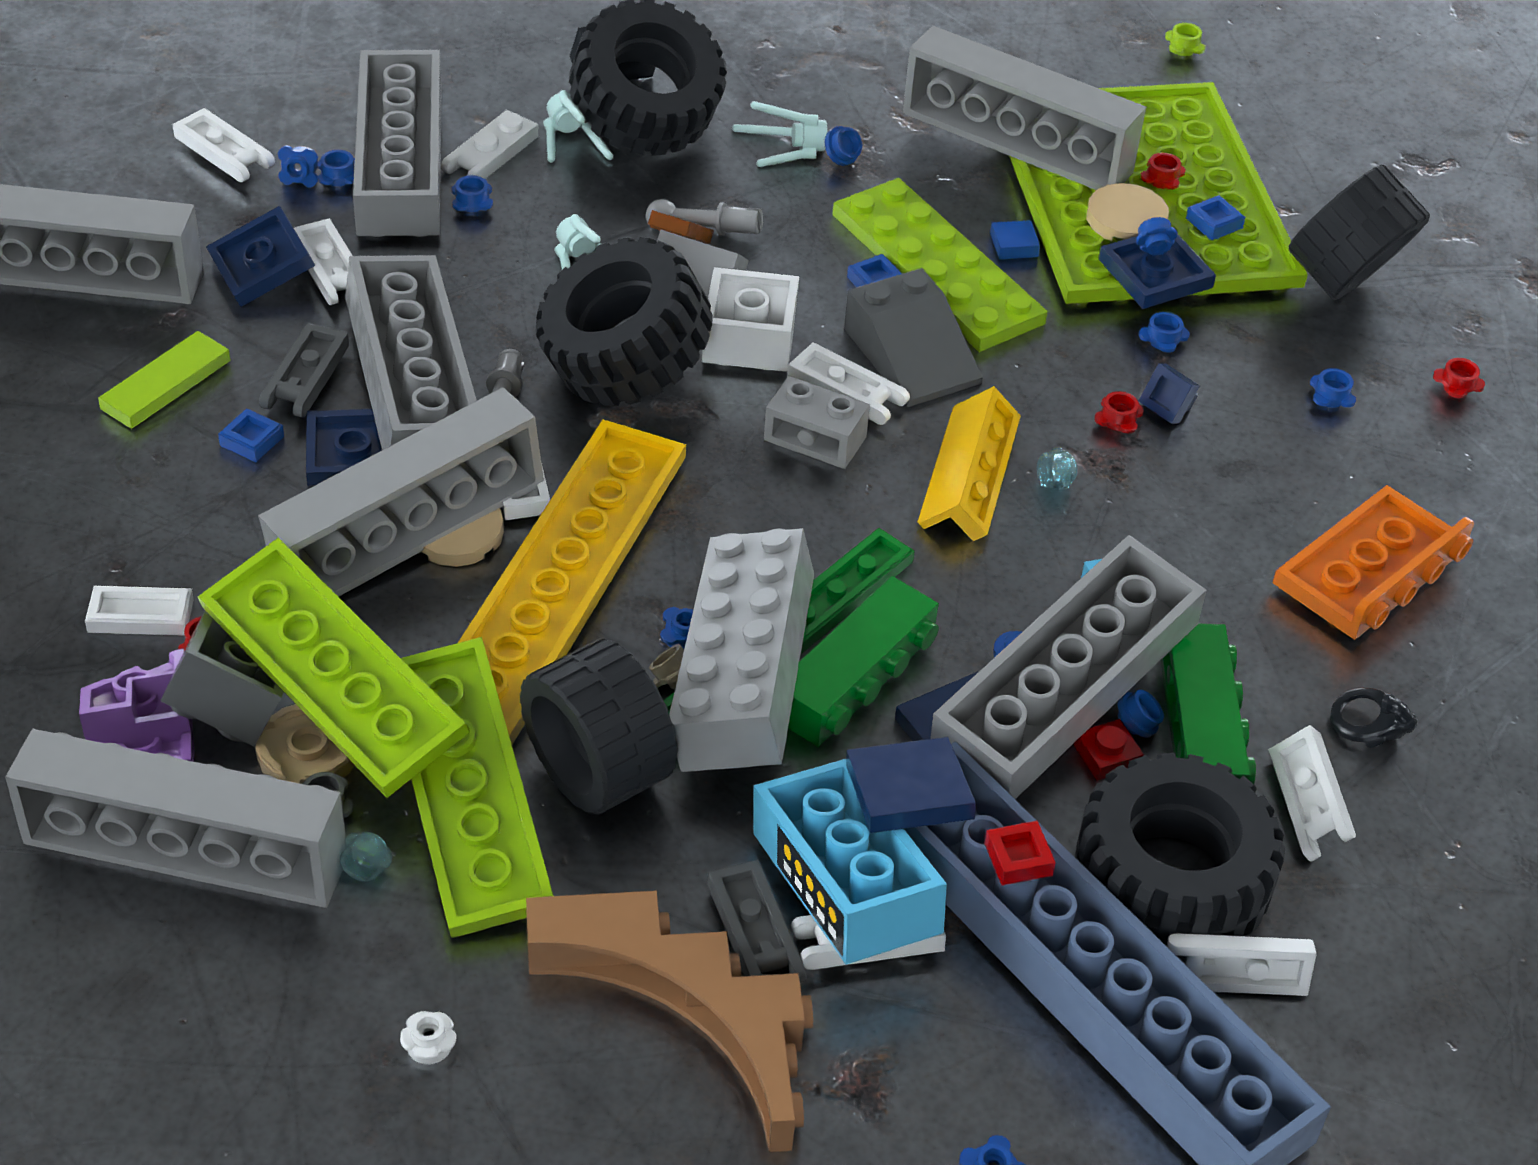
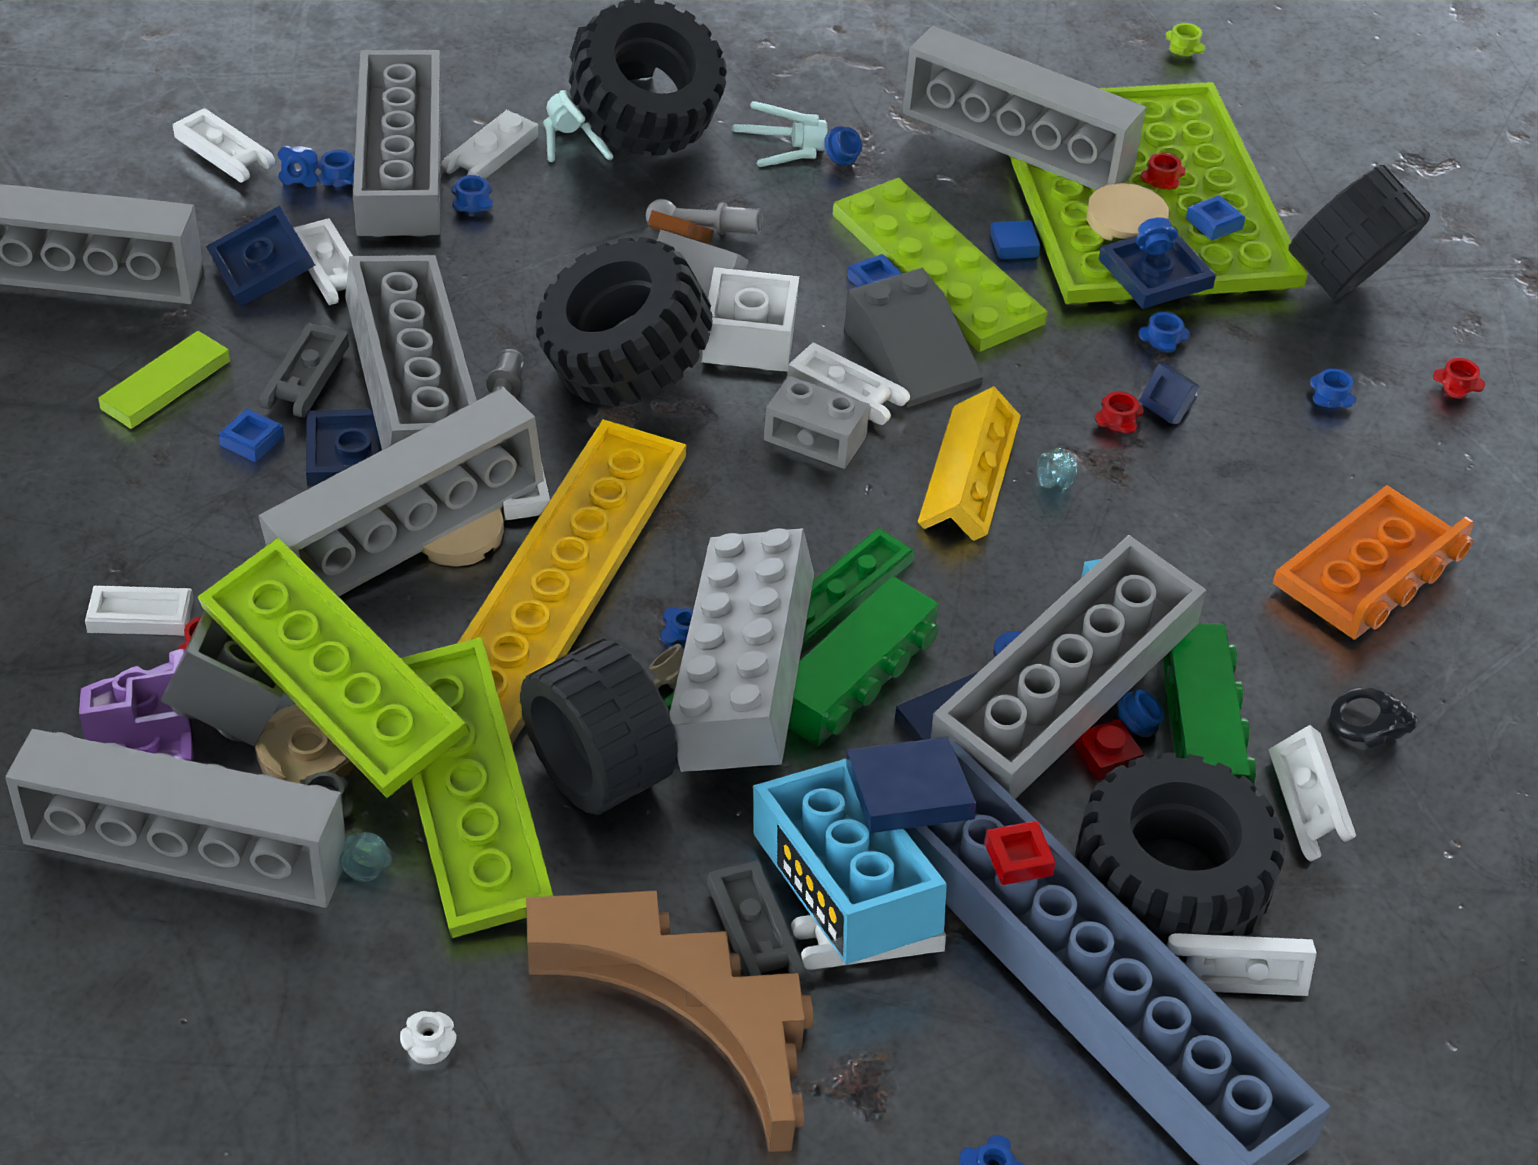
(574, 239): light aqua plant -> none

